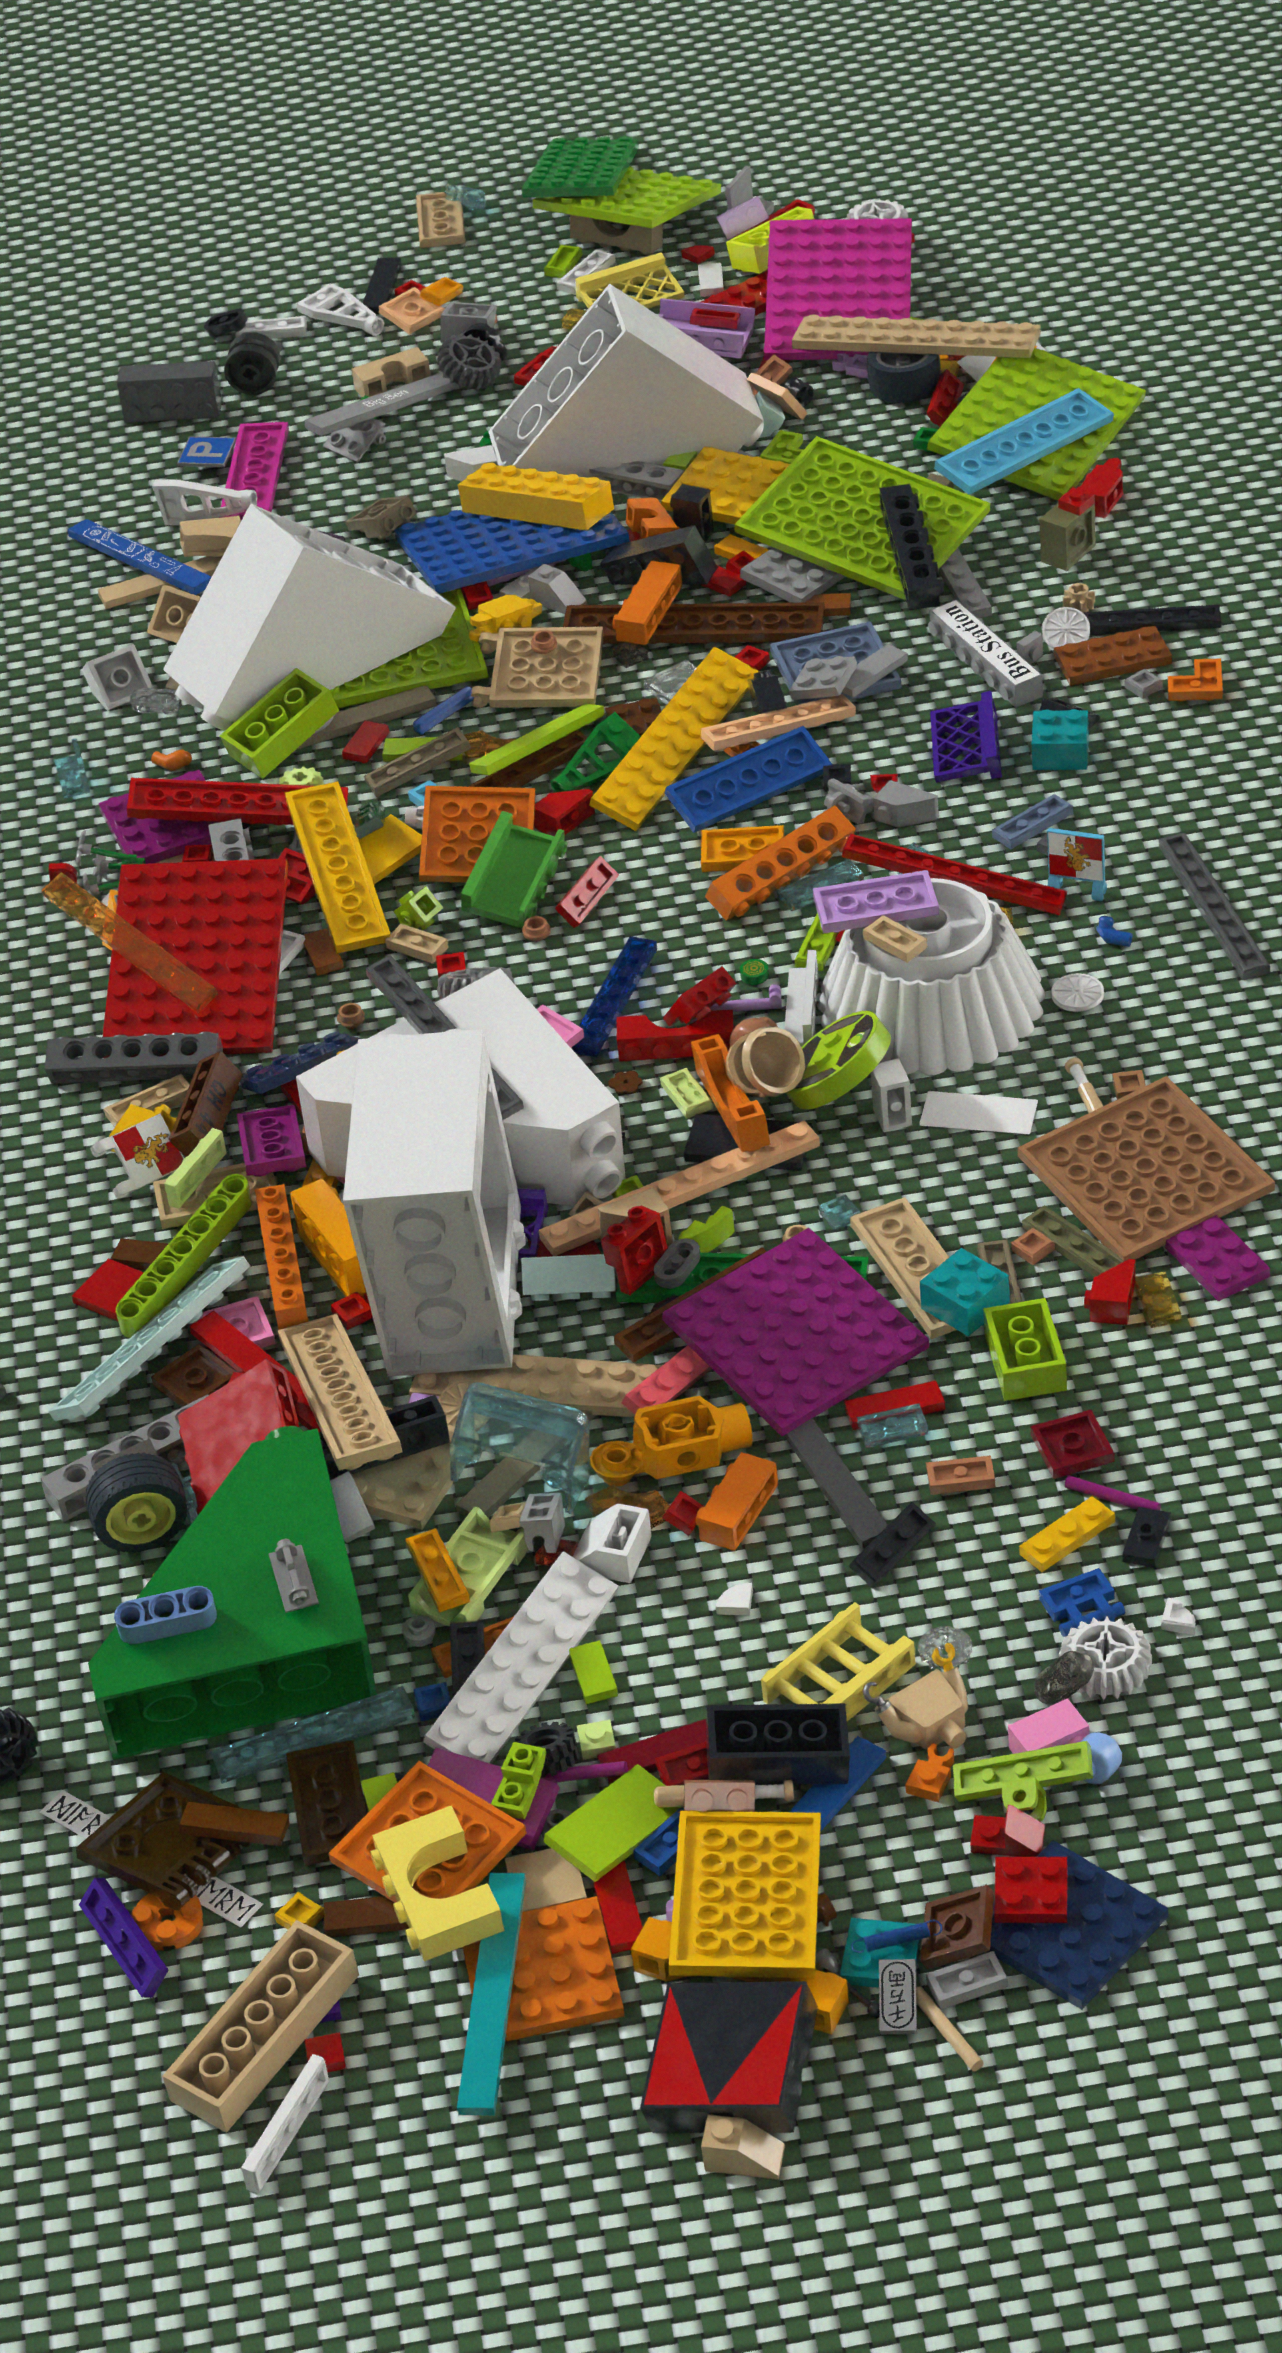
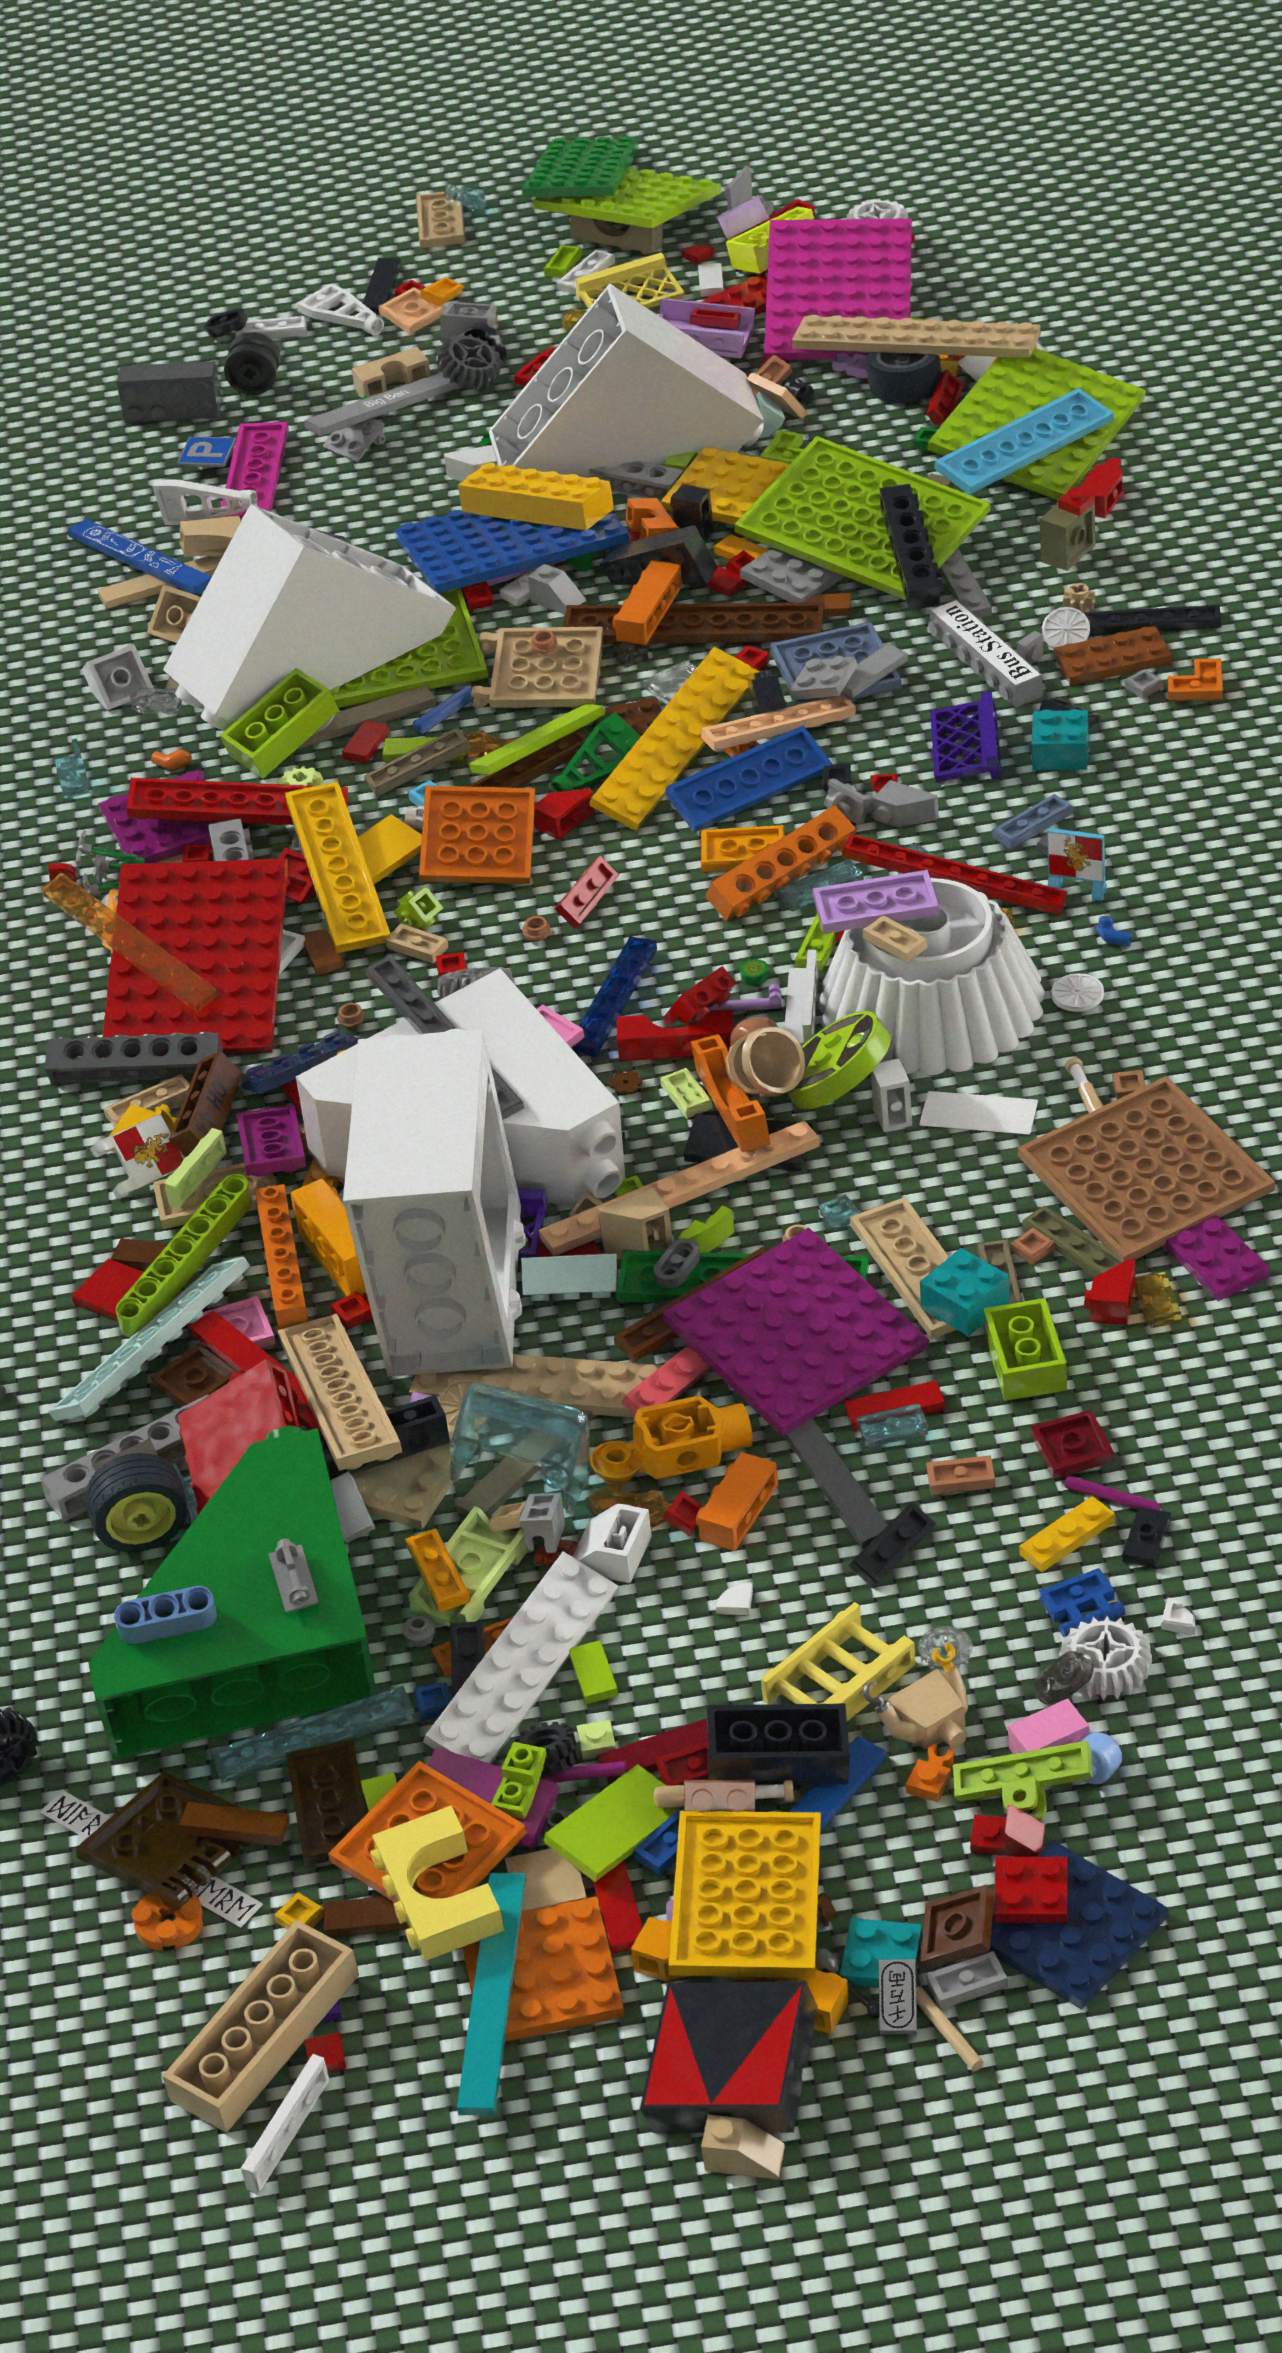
(123, 1937): dark purple plate -> none
(369, 818): dark green plate -> none
(383, 517): dark tan plate -> none
(504, 612): yellow hinge -> none
(512, 872): bright green panel -> none
(635, 1247): red plate -> none
(897, 1936): blue piece -> none
(1214, 906): dark grey tile -> none

